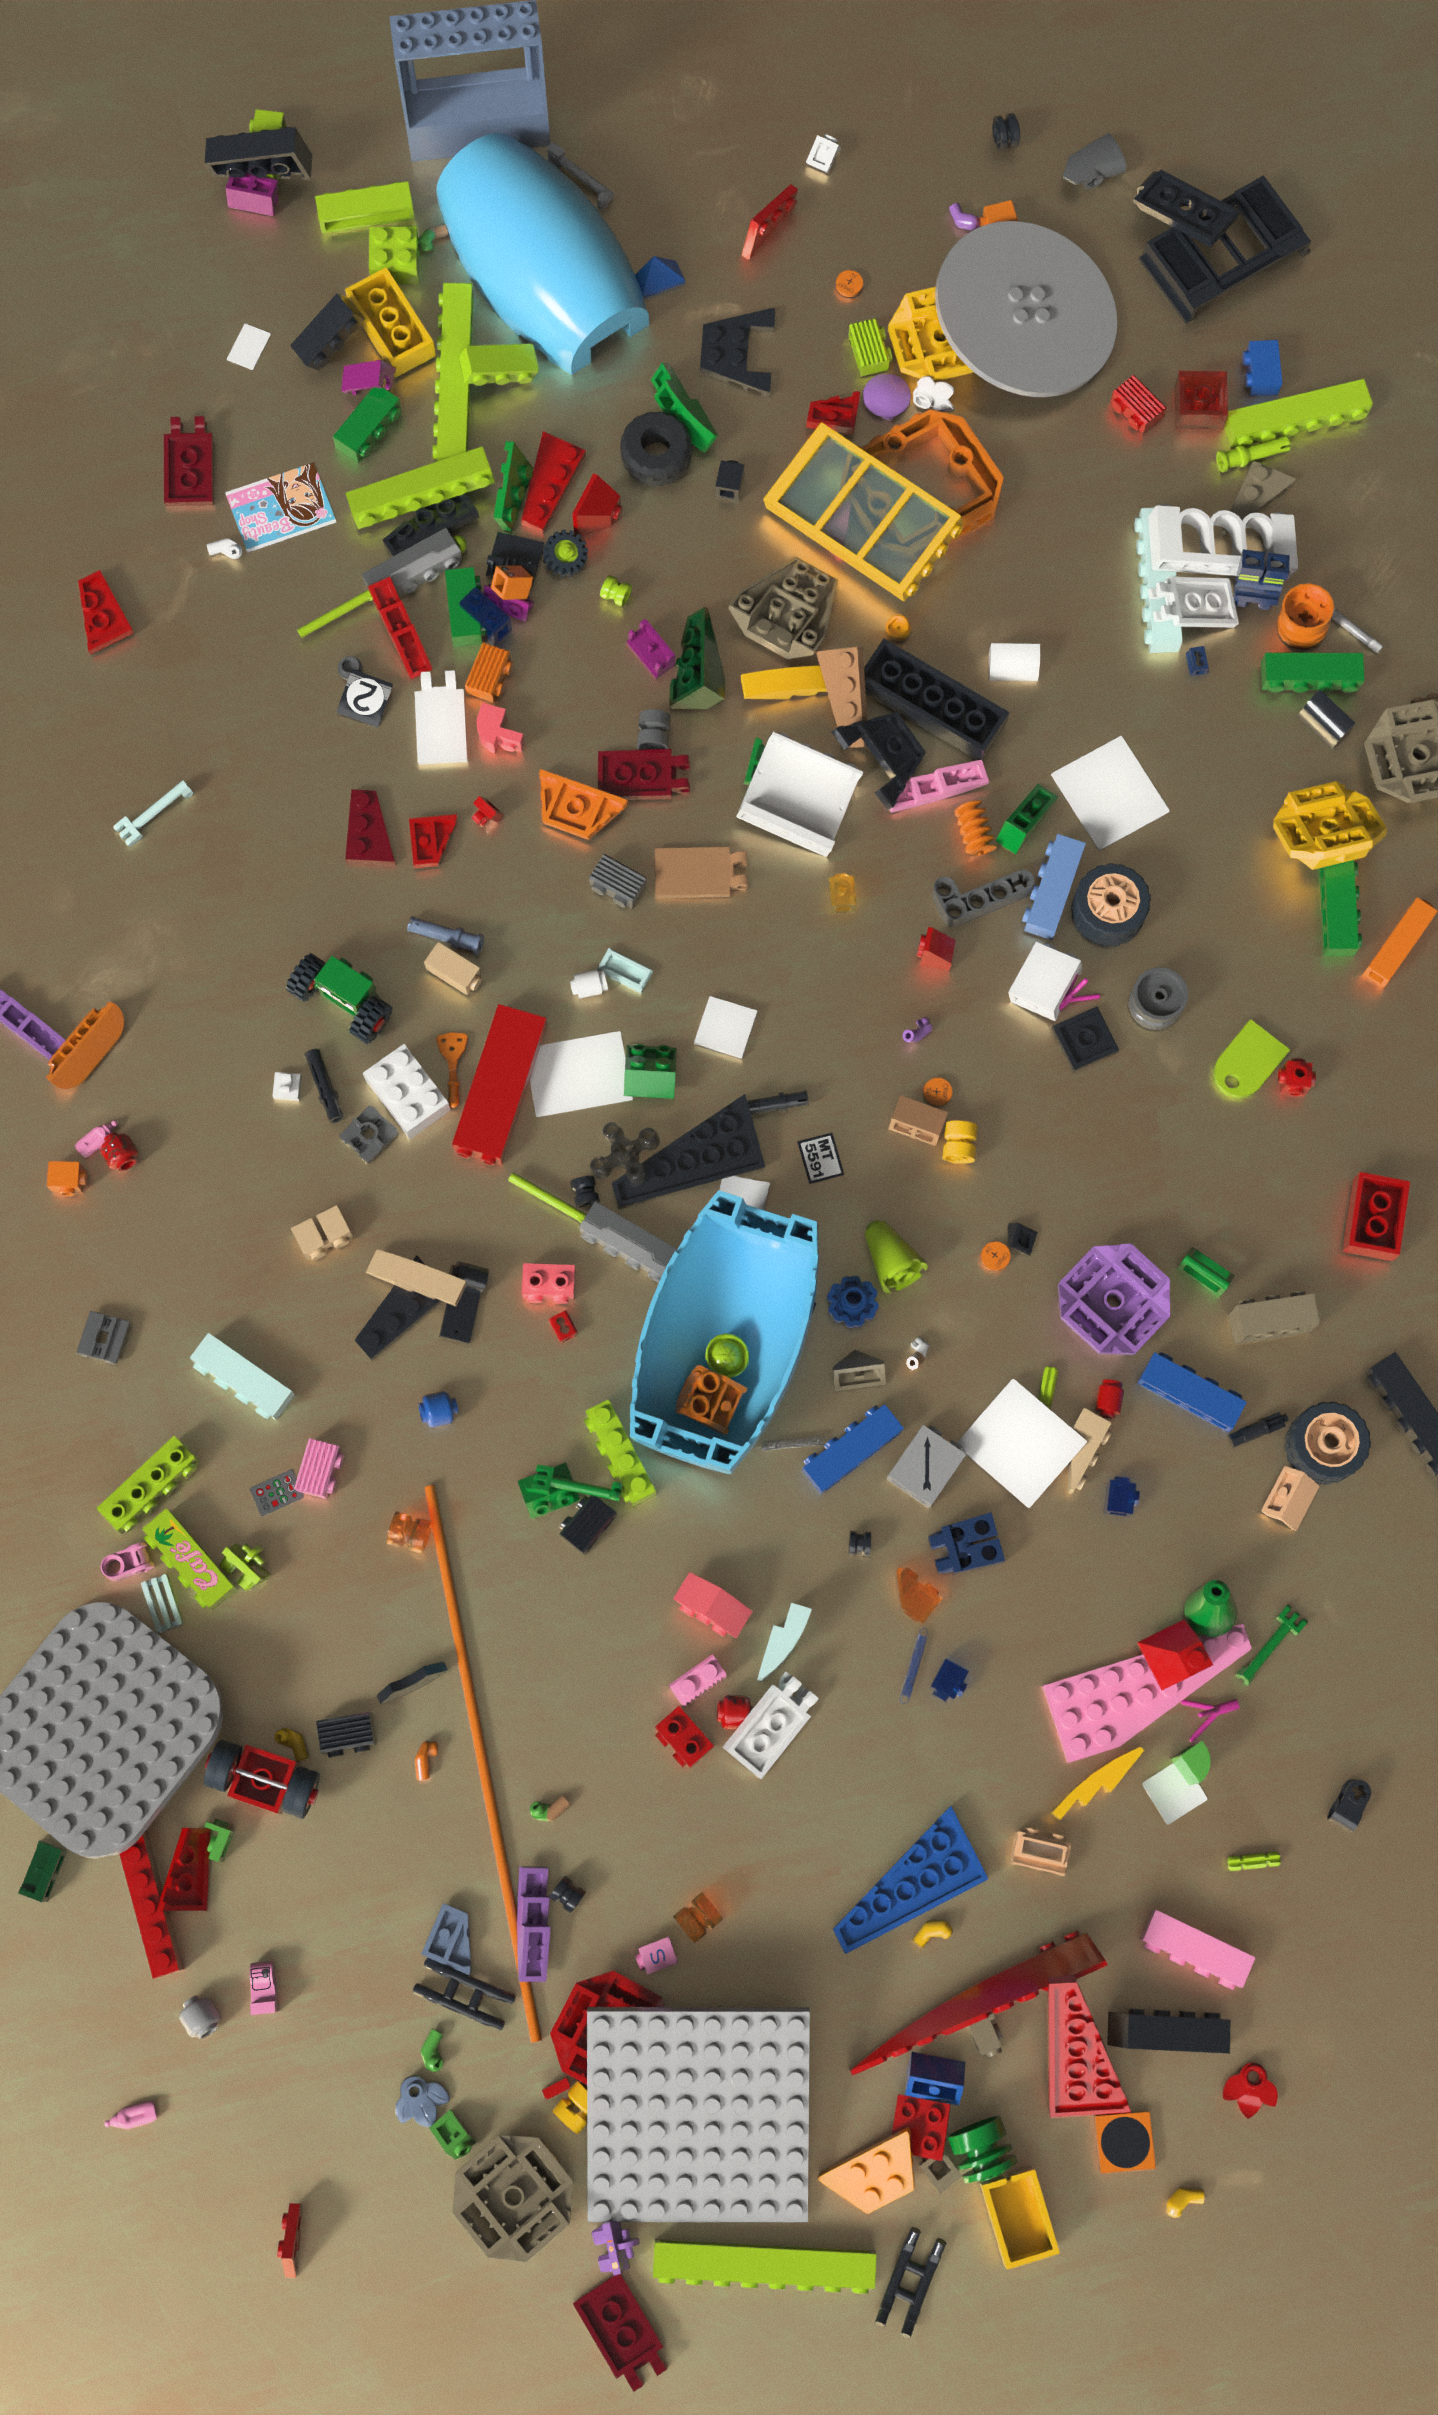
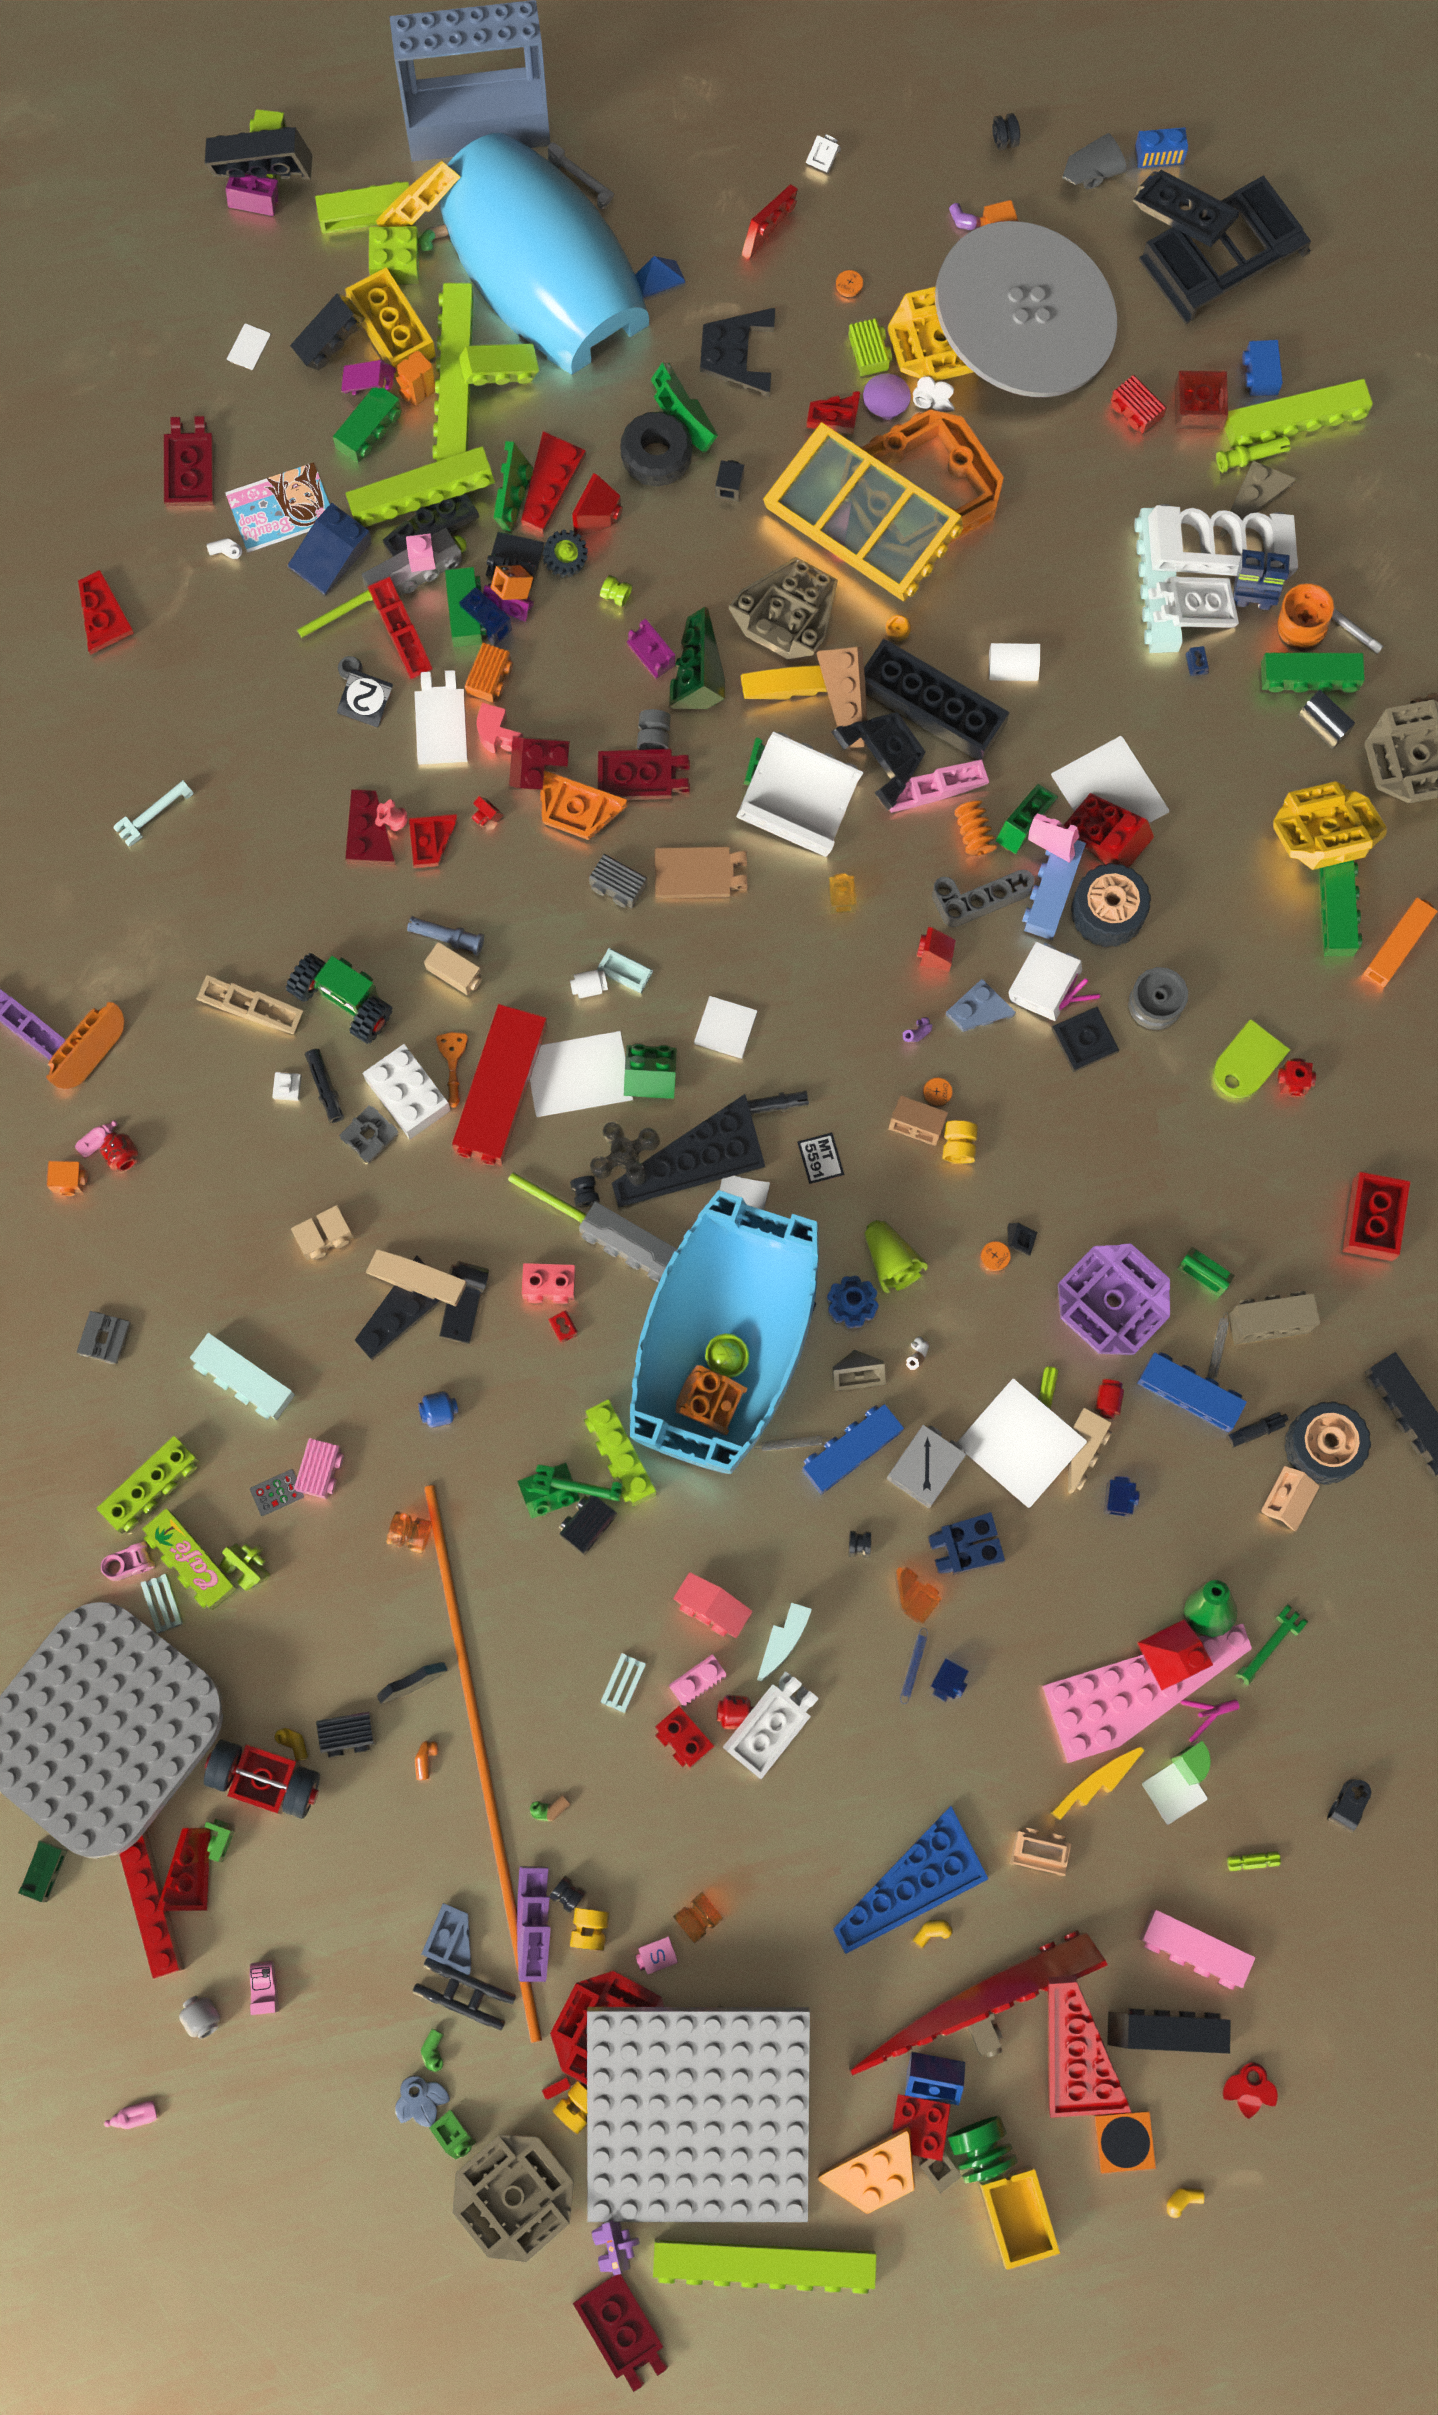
(249, 1005): none -> tan slope
(290, 2245): red wing -> none
(330, 549): none -> dark blue slope
(390, 815): none -> coral brick
(415, 378): none -> orange brick
(419, 196): none -> yellow slope
(420, 552): none -> bright pink brick
(529, 759): none -> dark red brick
(589, 1919): none -> yellow wheel
(632, 1662): none -> light aqua tile
(894, 2290): black piece -> none
(979, 1007): none -> sand blue wing
(1054, 836): none -> bright pink slope
(1110, 831): none -> red slope
(1161, 147): none -> blue brick
(1222, 1346): none -> light grey piece

